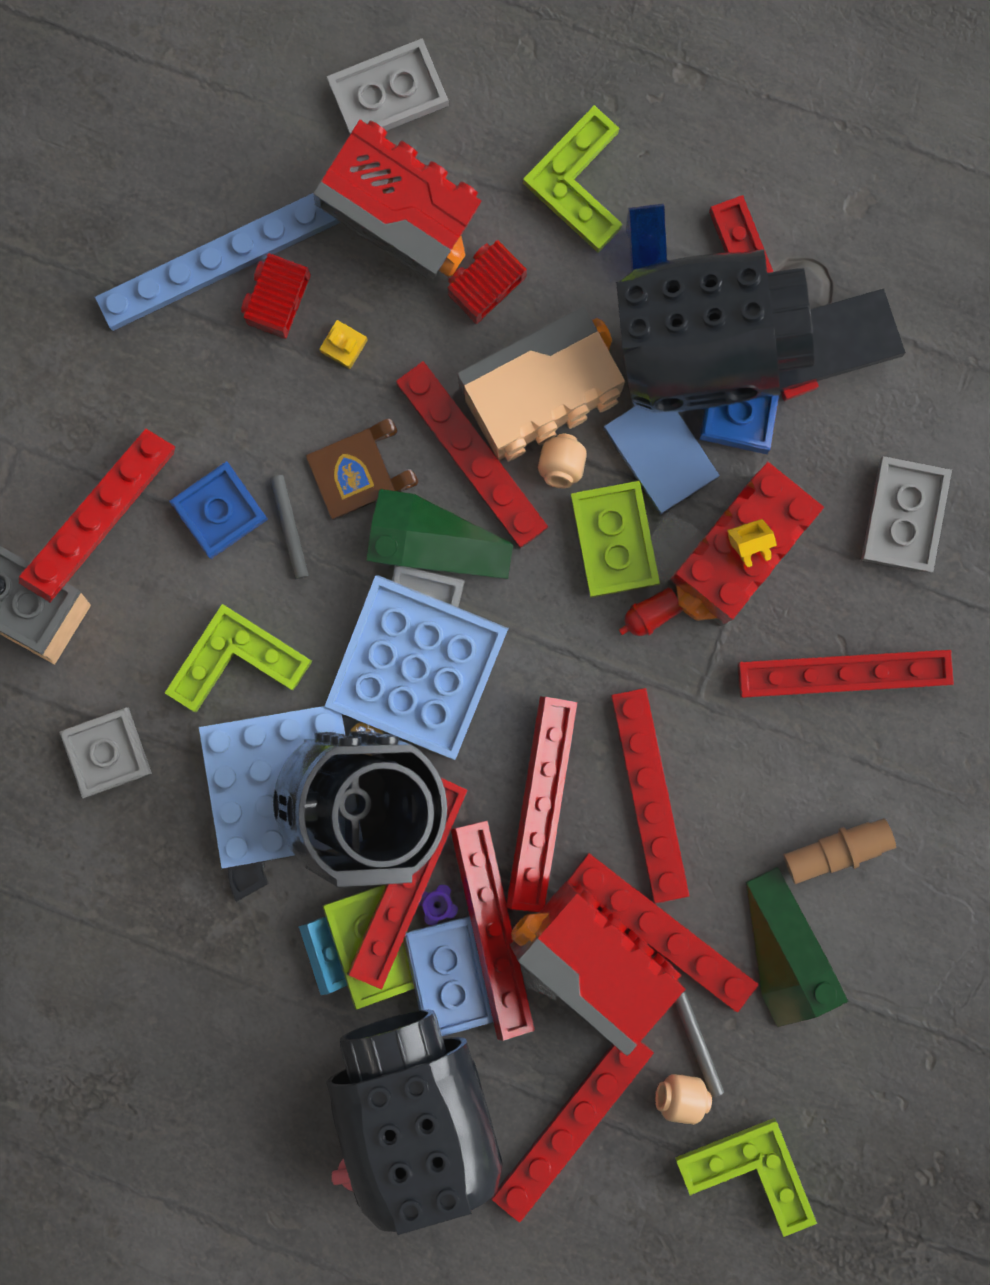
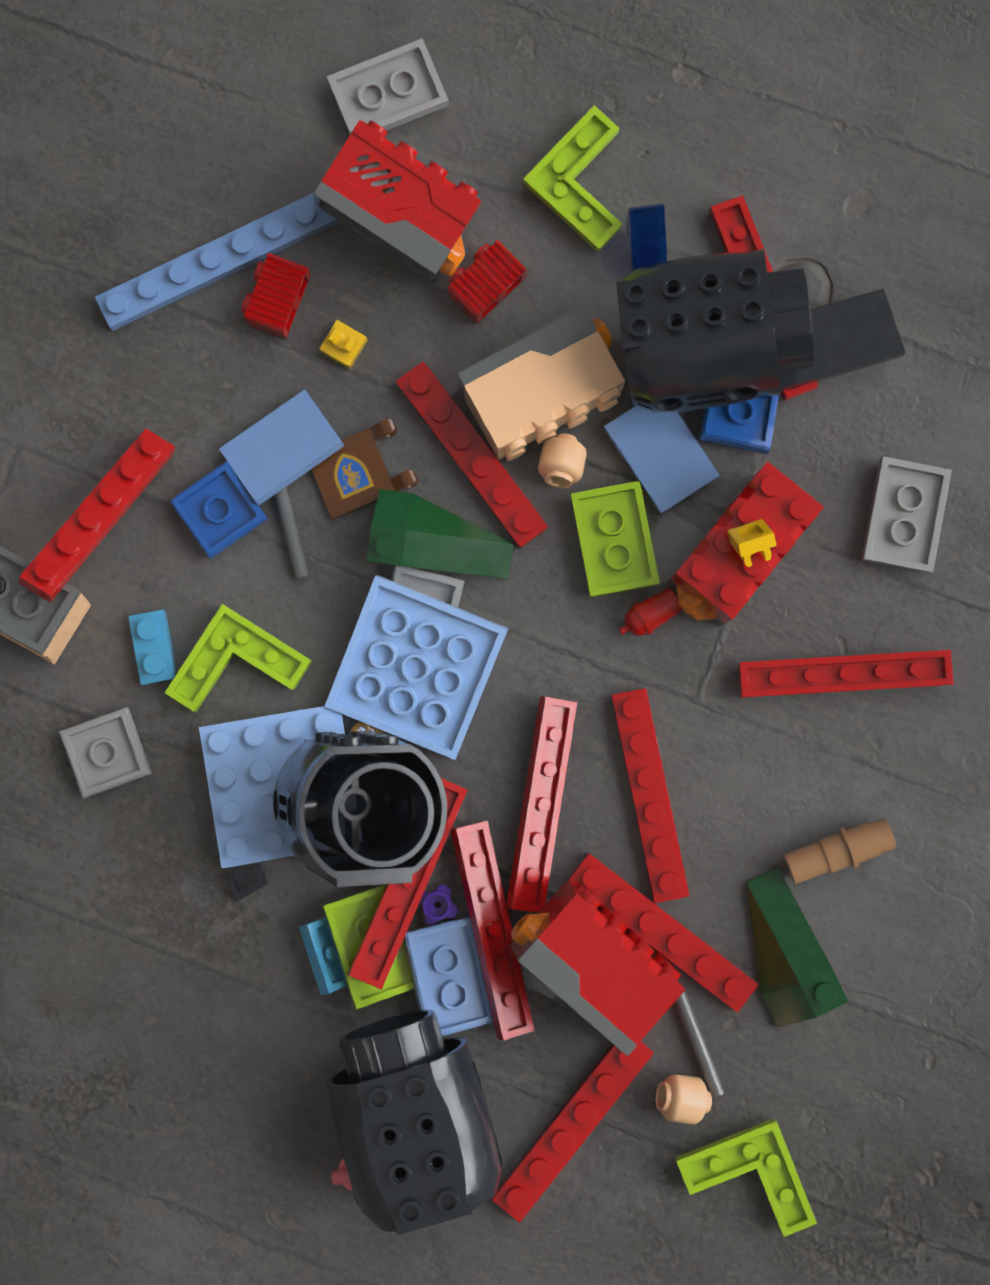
(153, 647): none -> dark azure plate
(281, 447): none -> medium blue tile

